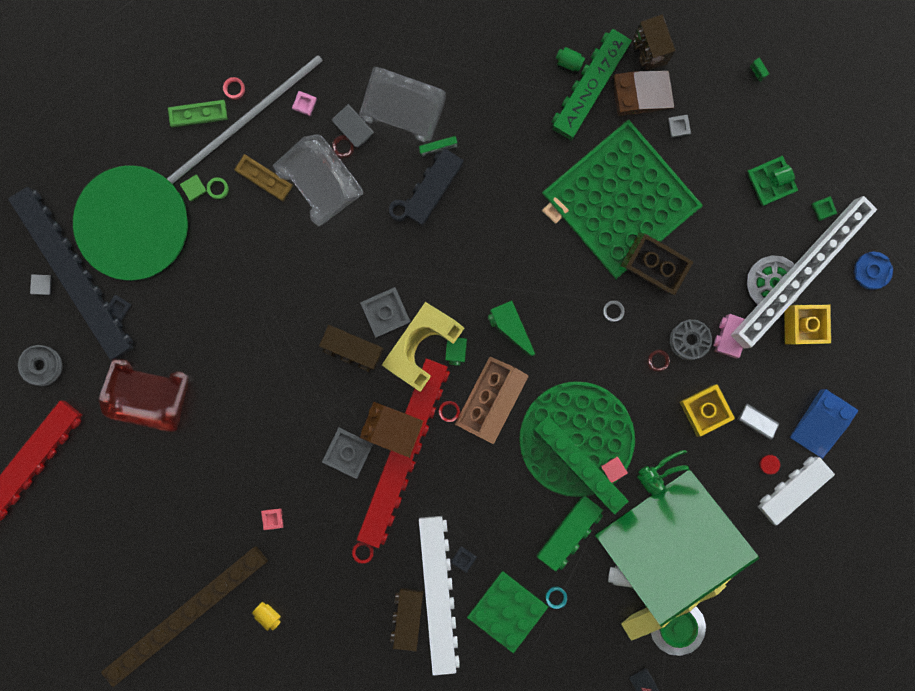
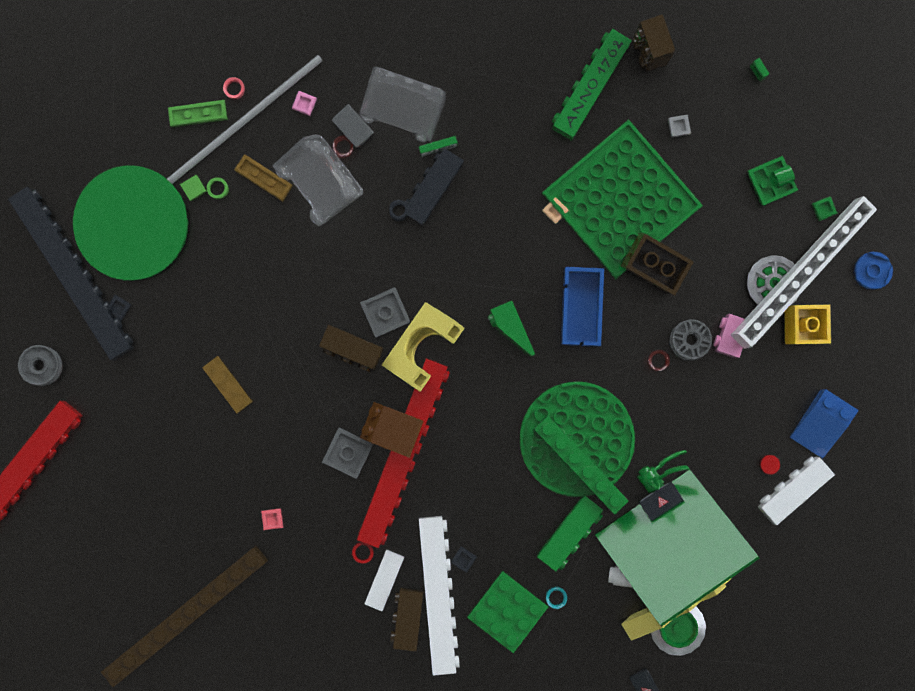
(41, 284): light grey tile -> none
(143, 396): clear red windscreen -> none
(227, 384): none -> pearl gold tile
(267, 616): yellow brick -> none
(384, 580): none -> white tile
(441, 415): red piece -> none
(456, 352): green brick -> none
(491, 400): nougat slope -> none
(570, 59): green brick -> none
(582, 306): none -> blue piece
(614, 469): coral tile -> none
(619, 305): light grey piece -> none
(642, 92): slope -> none
(661, 501): none -> black slope
(707, 410): yellow brick -> none
(758, 422): flat silver slope -> none

